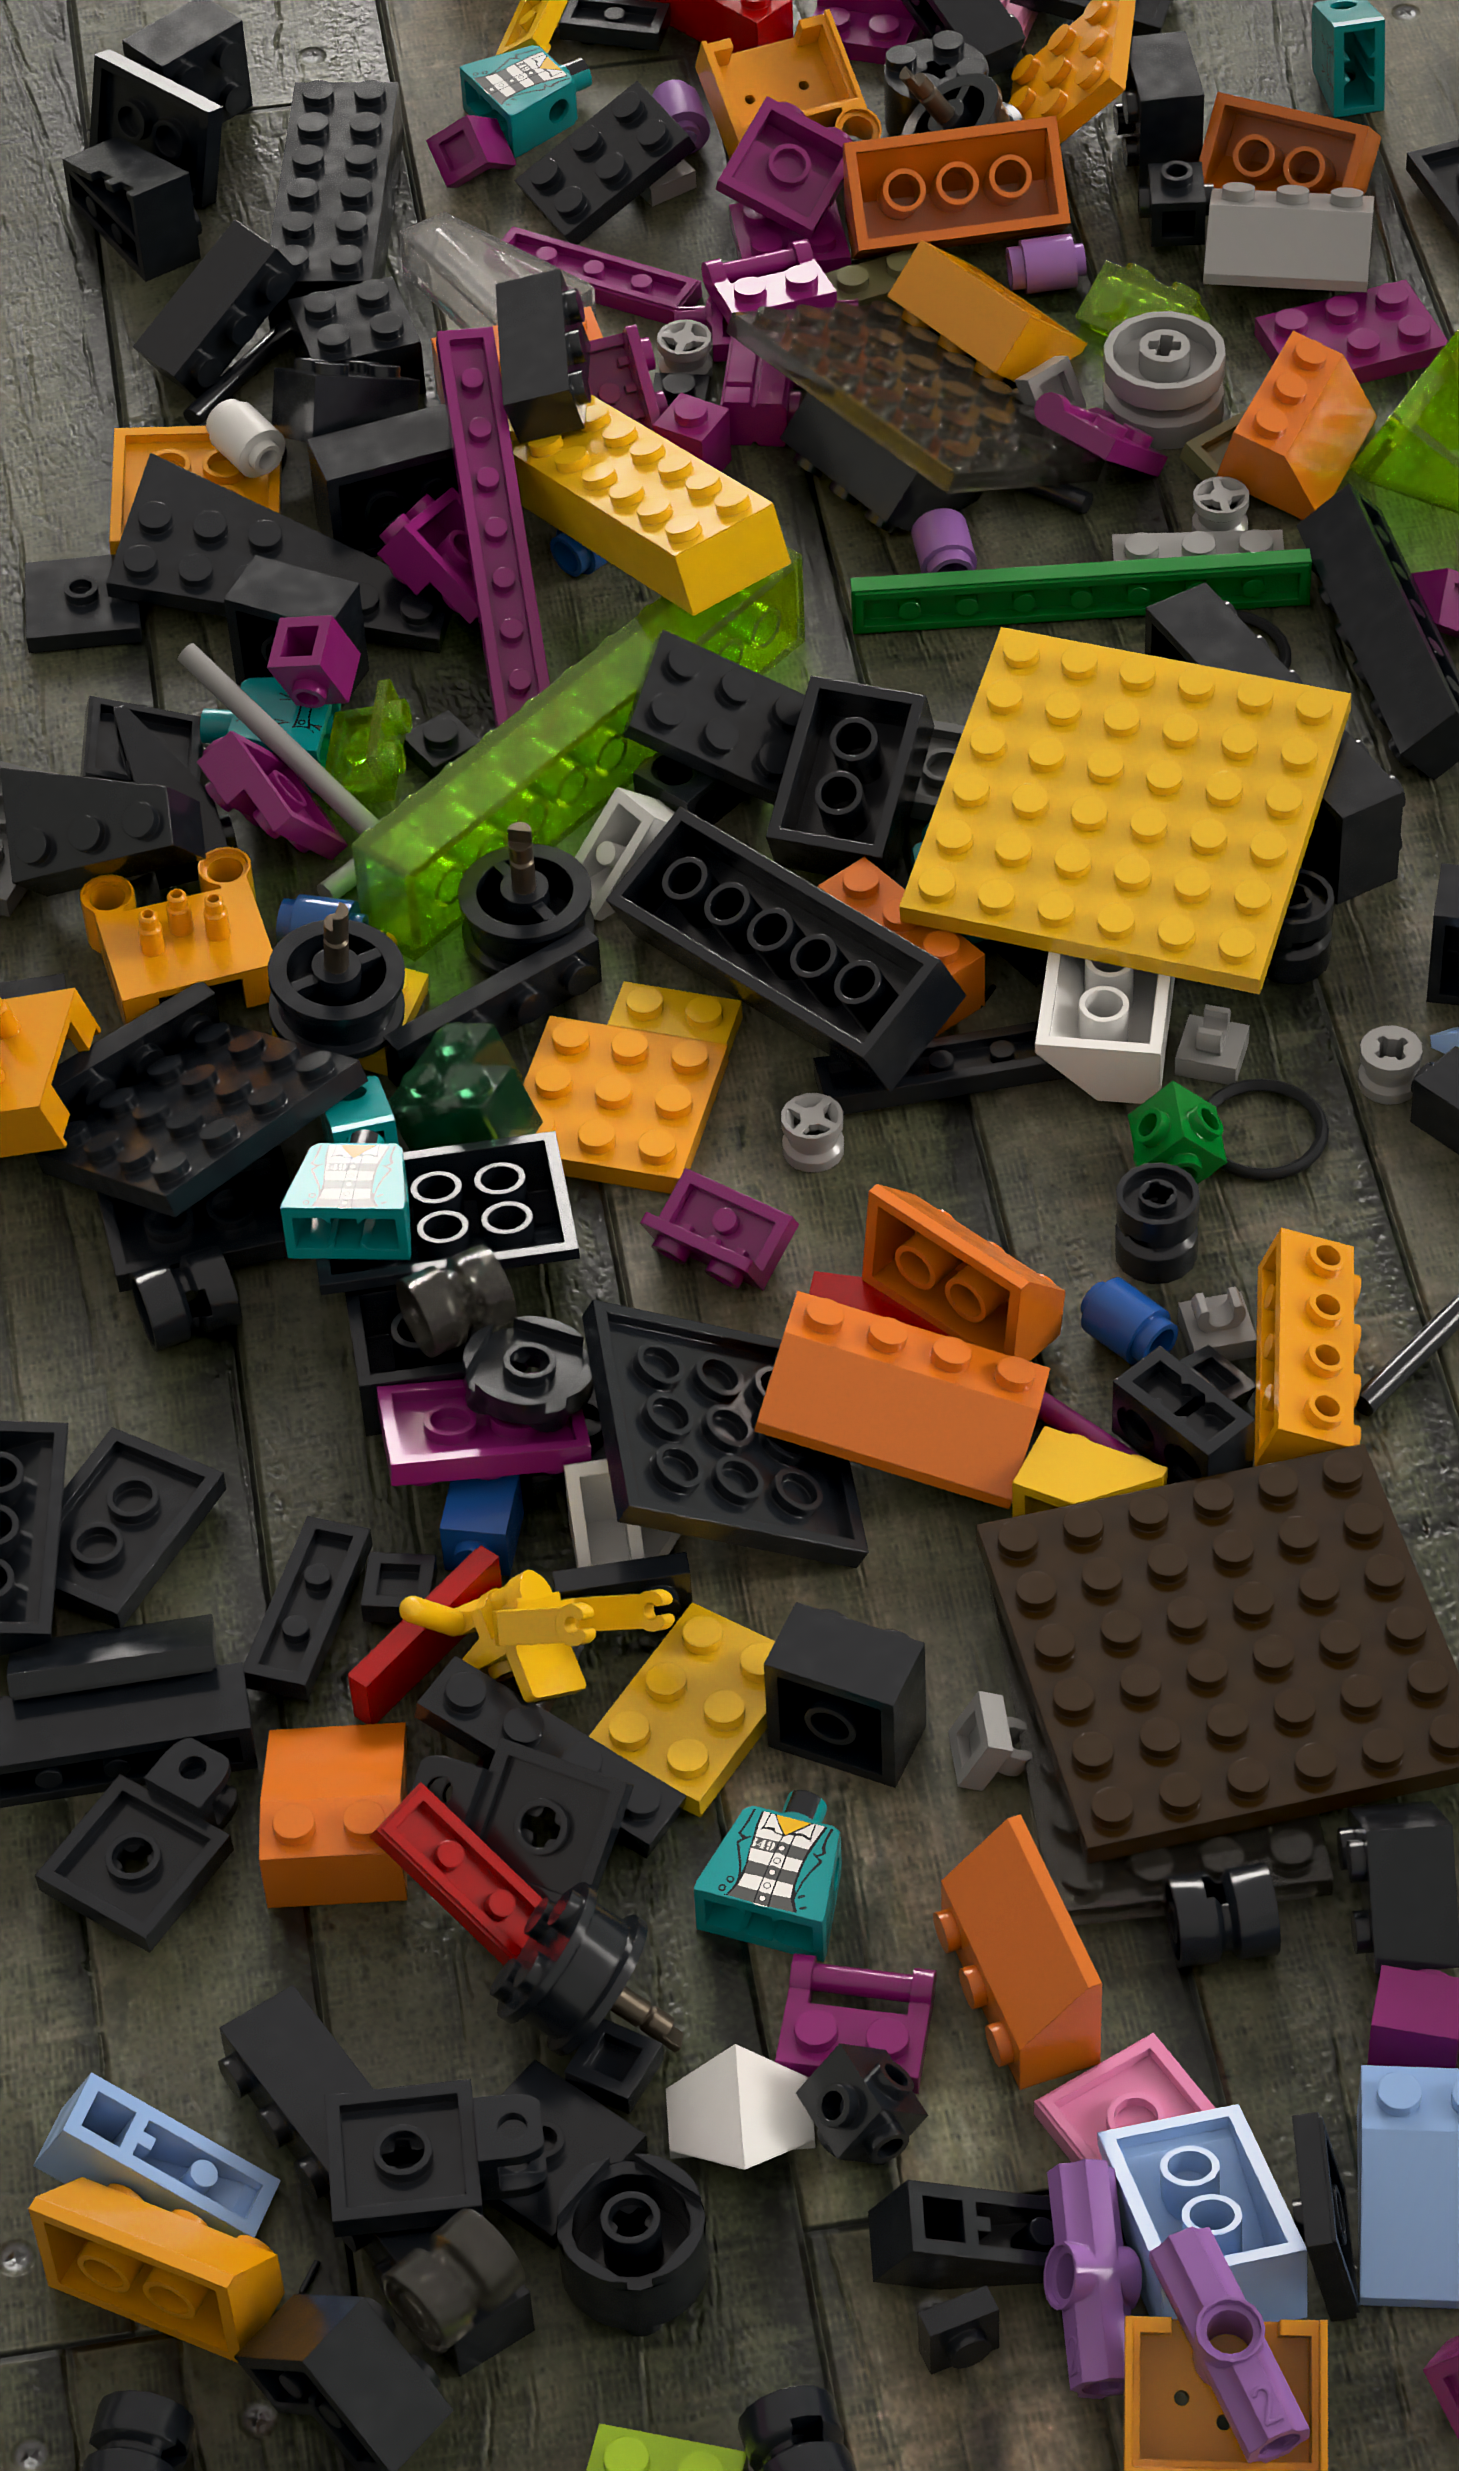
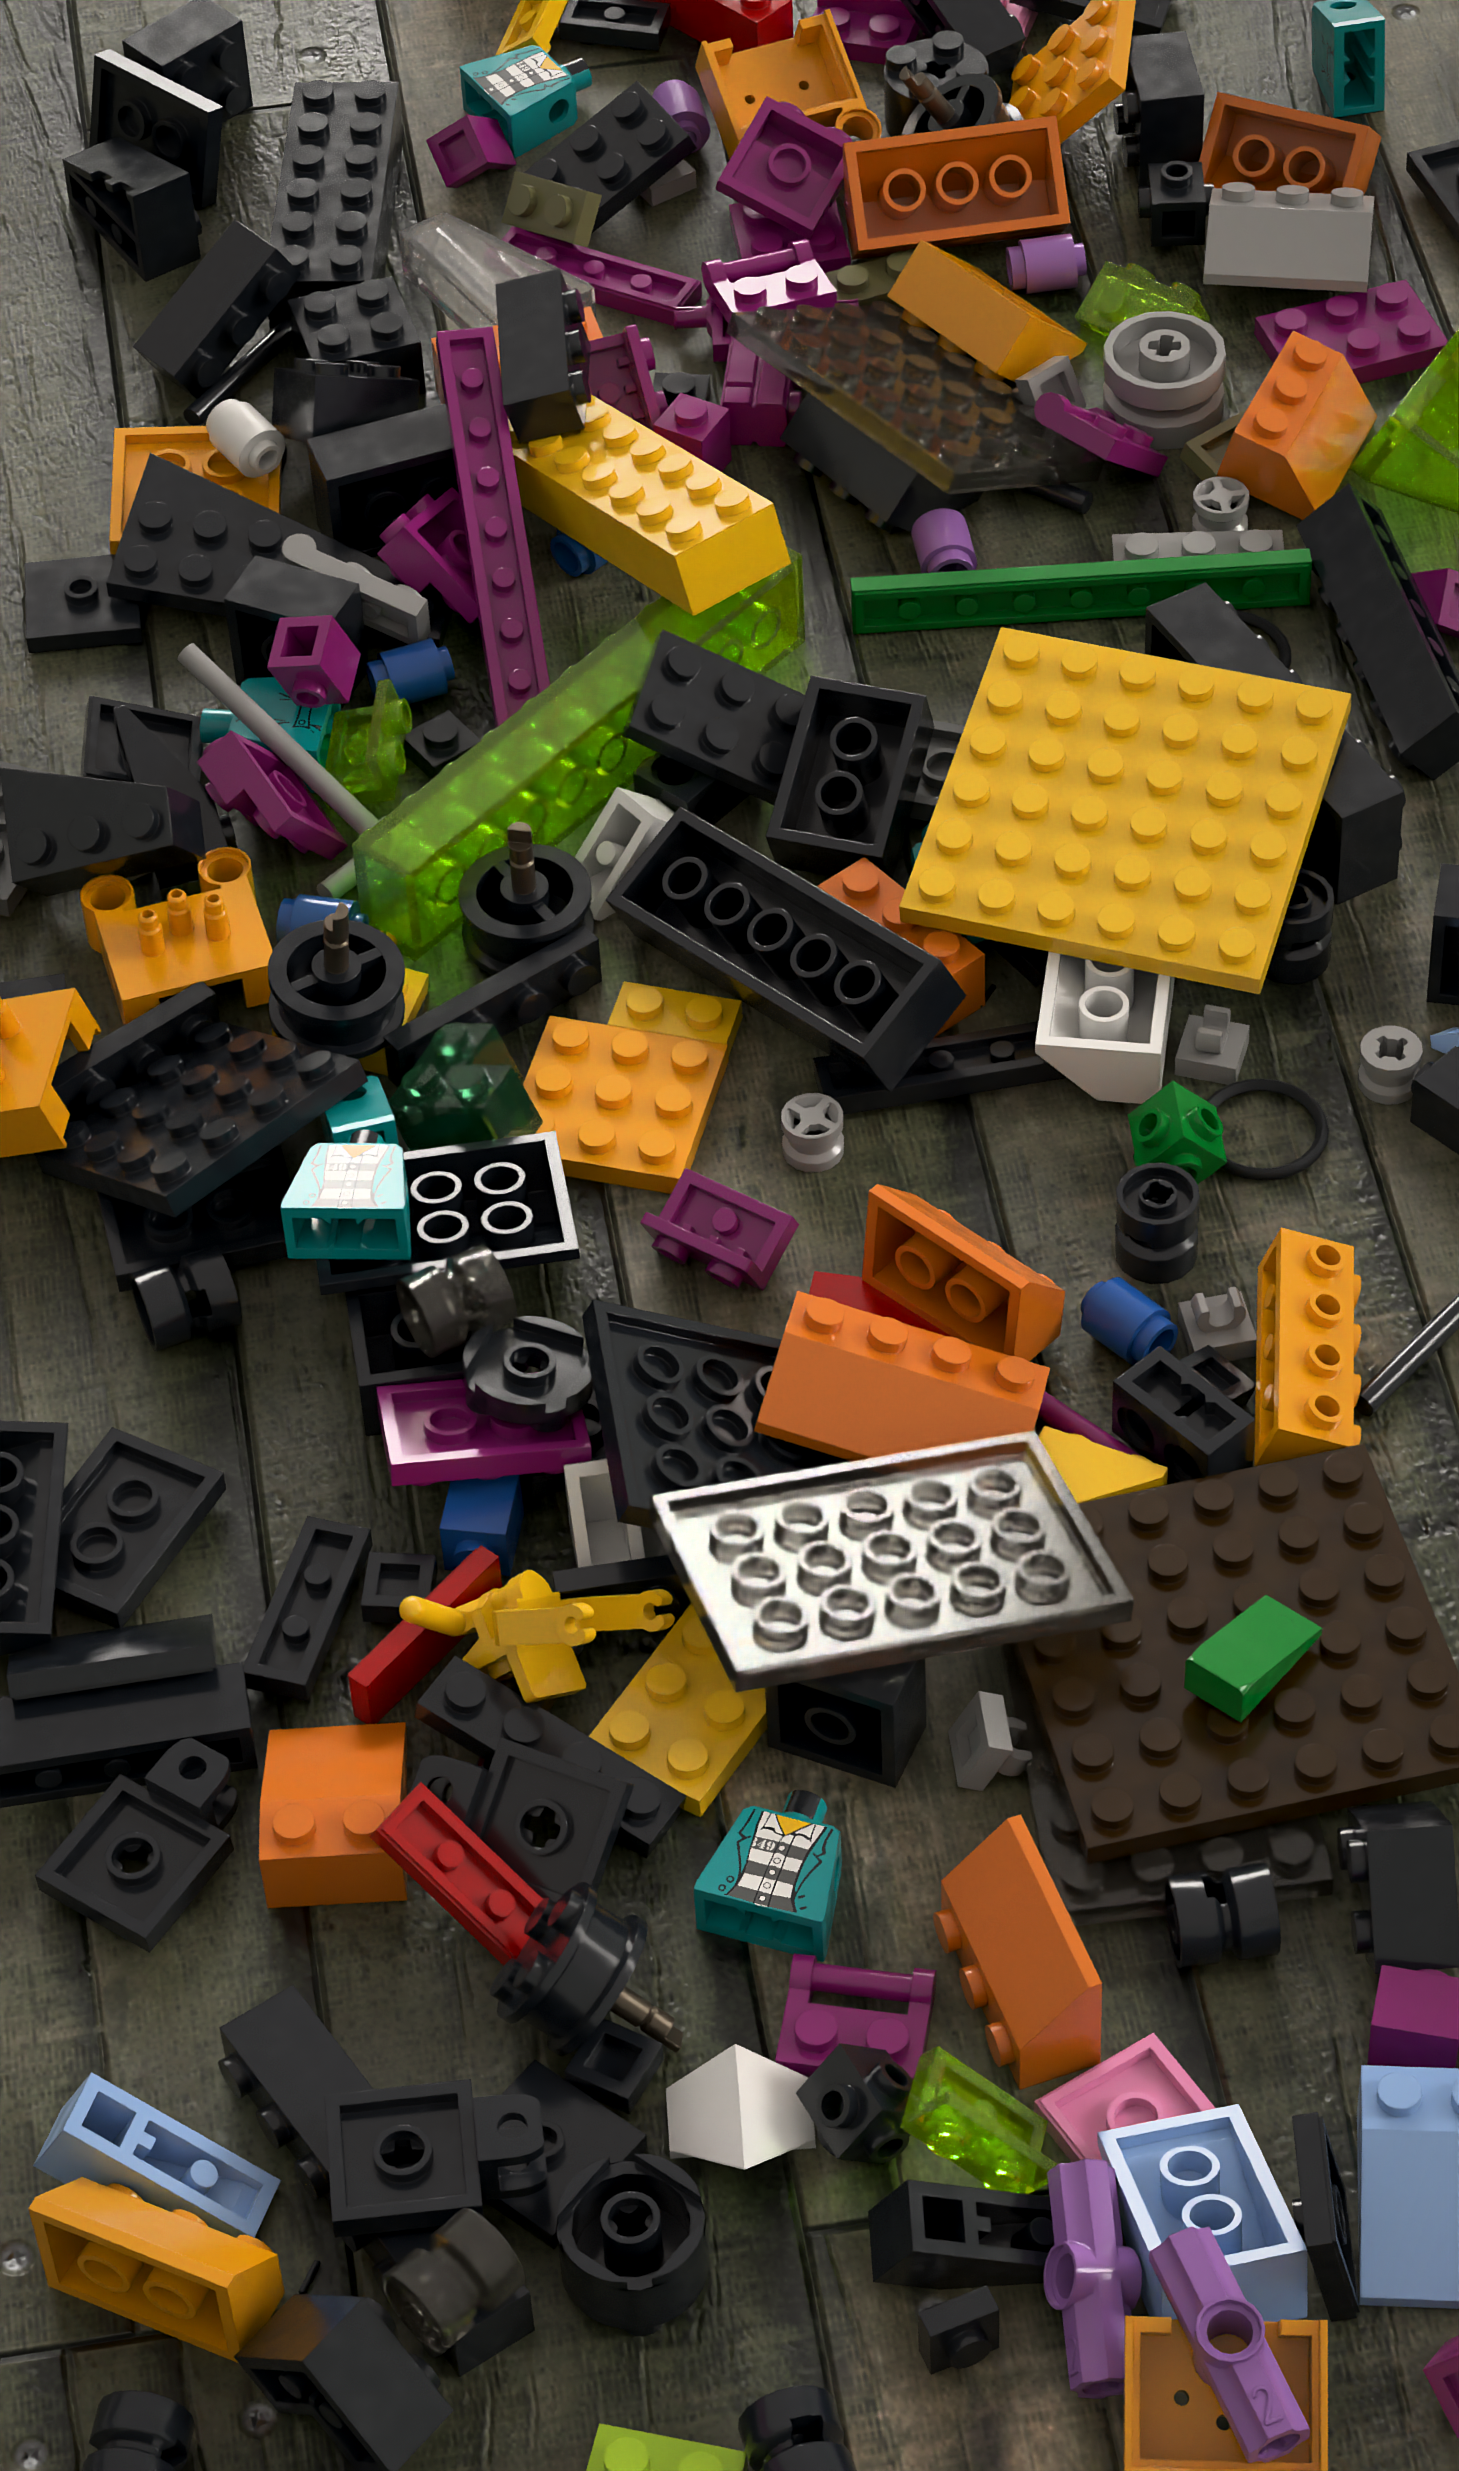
(385, 606): none -> light grey plate
(416, 670): none -> blue brick
(551, 209): none -> olive plate
(685, 348): light grey wheel -> none
(888, 1560): none -> clear smoke plate
(976, 2125): none -> clear neon green bracket
(1249, 1656): none -> green slope

